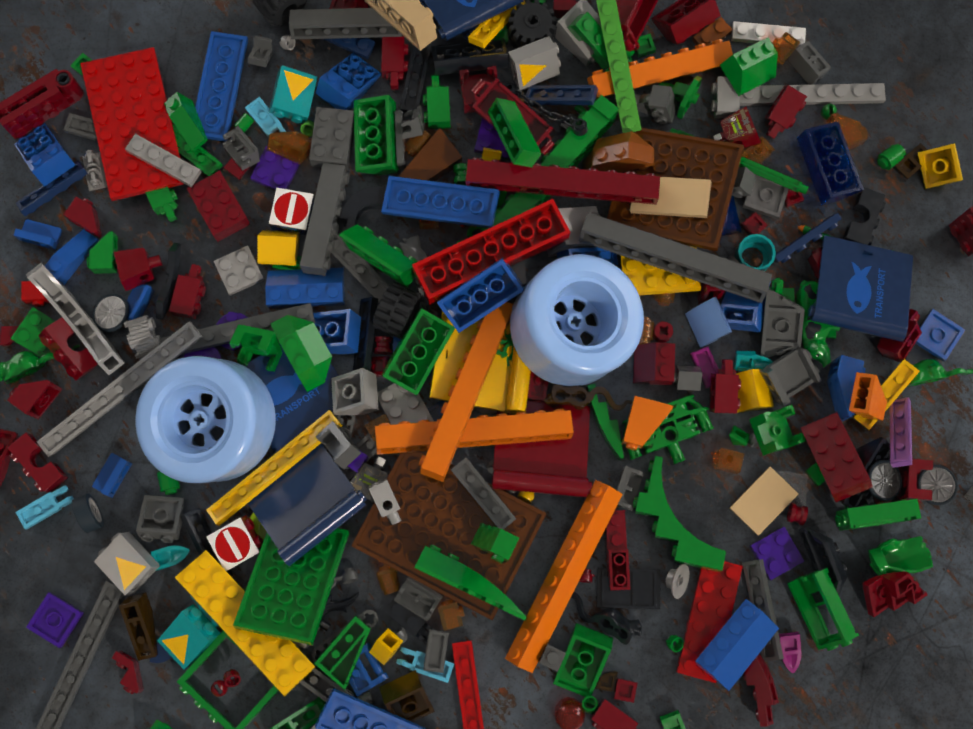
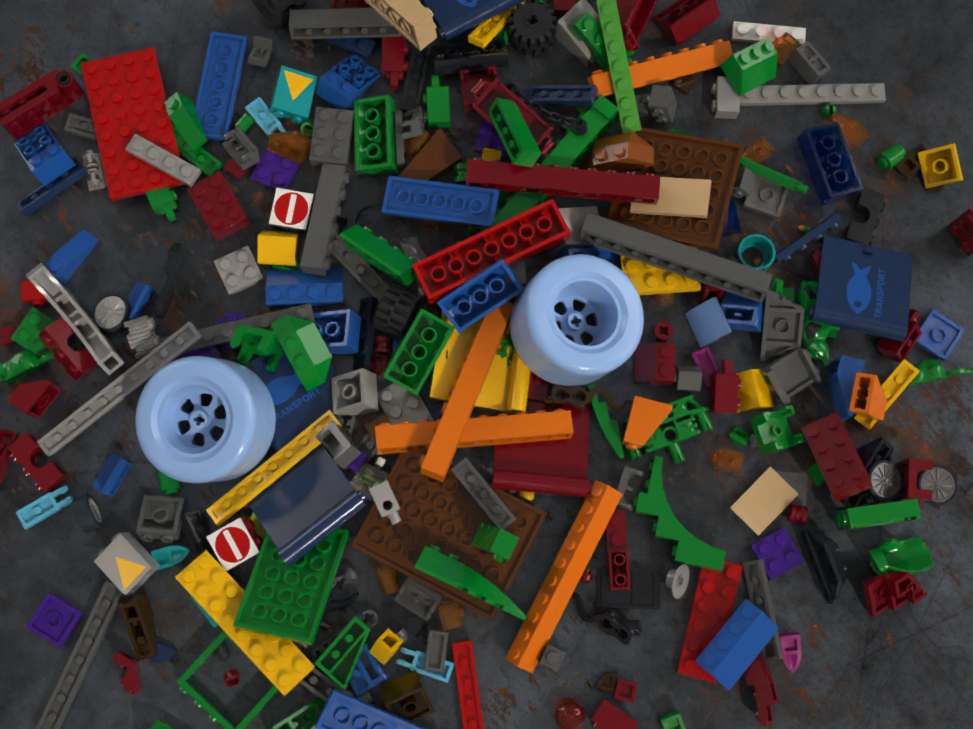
(39, 234): blue panel -> none
(84, 215): dark red slope -> none
(102, 255): green slope -> none
(135, 267): dark red torso -> none
(188, 294): dark red hinge -> none
(188, 636): teal brick -> none
(221, 685): dark red hinge -> none
(291, 42): light grey hinge -> none
(534, 62): light grey brick -> none
(583, 660): green slope -> none
(590, 701): green hinge -> none
(646, 45): green plate -> none
(648, 329): clear orange brick -> none
(679, 643): green hinge -> none
(685, 94): green piece -> none
(717, 30): dark orange plate -> none
(738, 129): dark red torso -> none
(749, 360): teal plate -> none
(754, 224): dark red tile -> none
(784, 110): dark red hinge -> none
(793, 198): dark red tile -> none
(802, 592): green door -> none
(900, 433): medium lavender tile -> none

